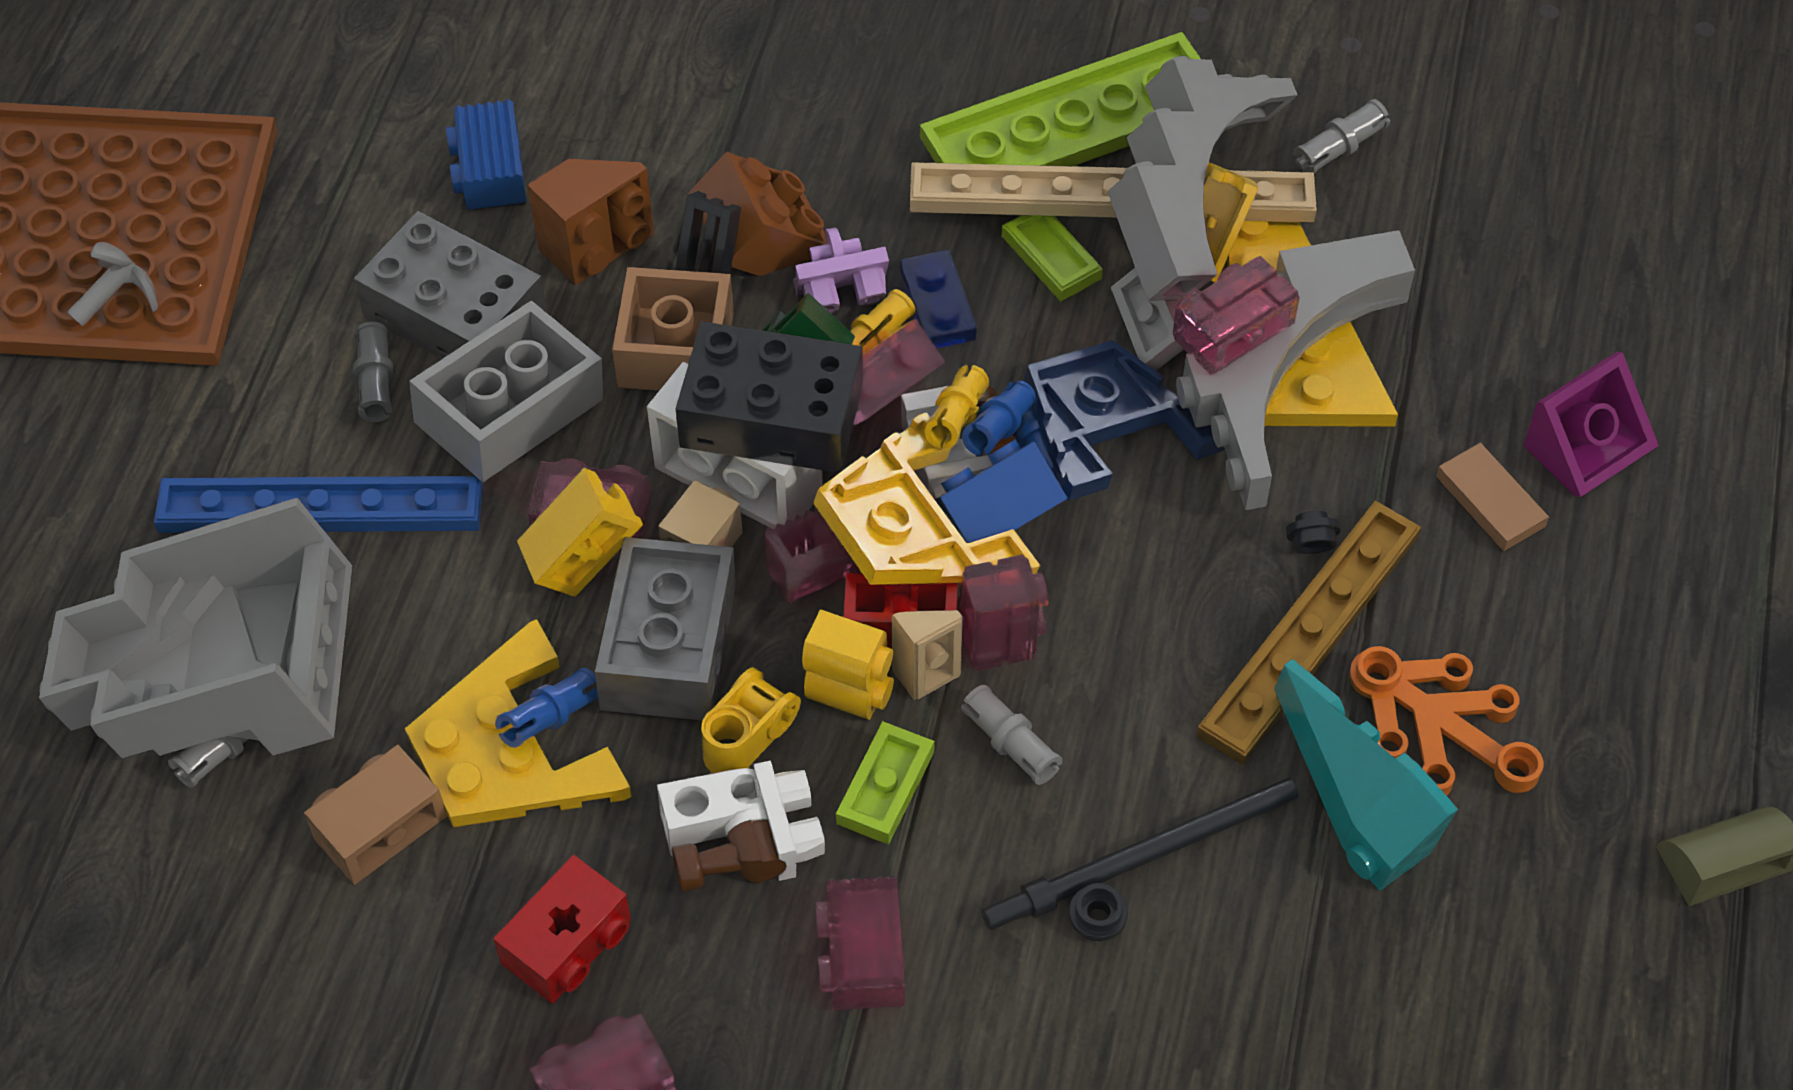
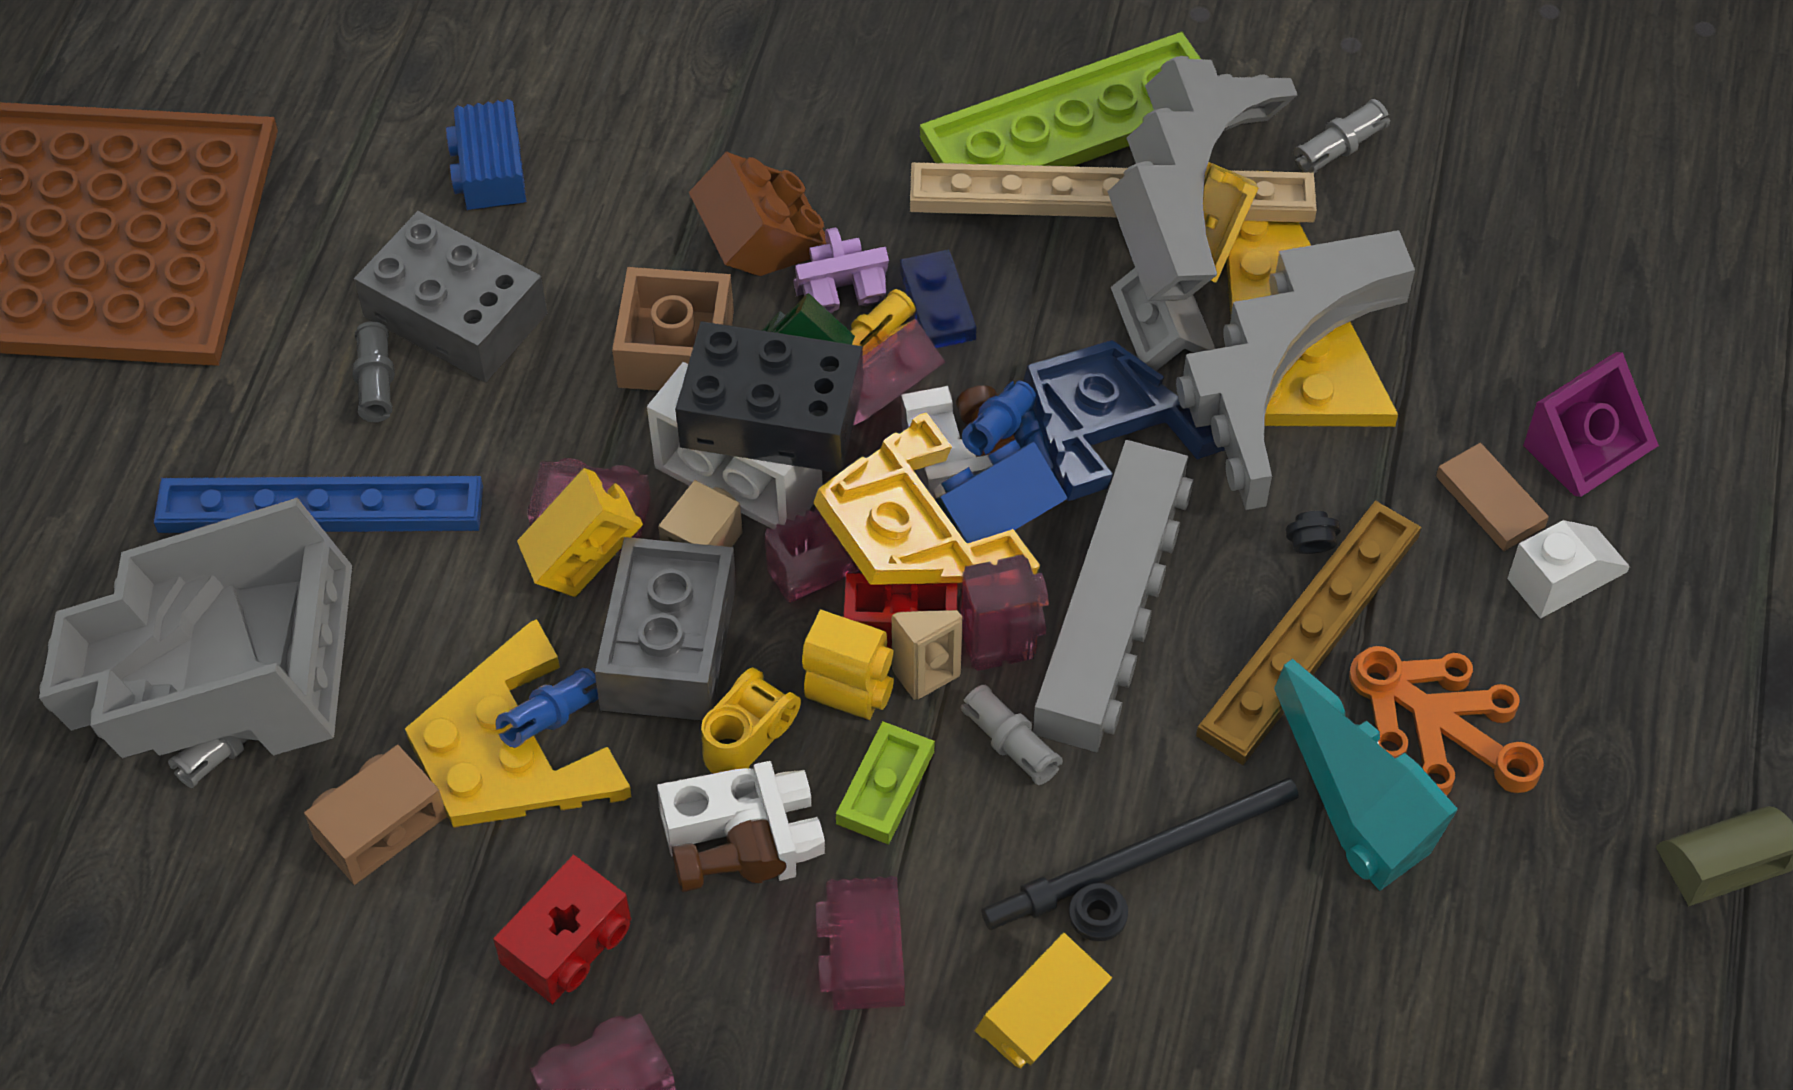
(120, 271): light grey plant -> none
(506, 390): light grey brick -> none
(590, 214): dark orange slope -> none
(719, 237): black tile -> none
(956, 406): yellow pin -> none
(1043, 1002): none -> yellow hinge
(1052, 254): lime tile -> none
(1111, 597): none -> light grey brick
(1234, 314): clear pink brick -> none
(1563, 565): none -> white slope

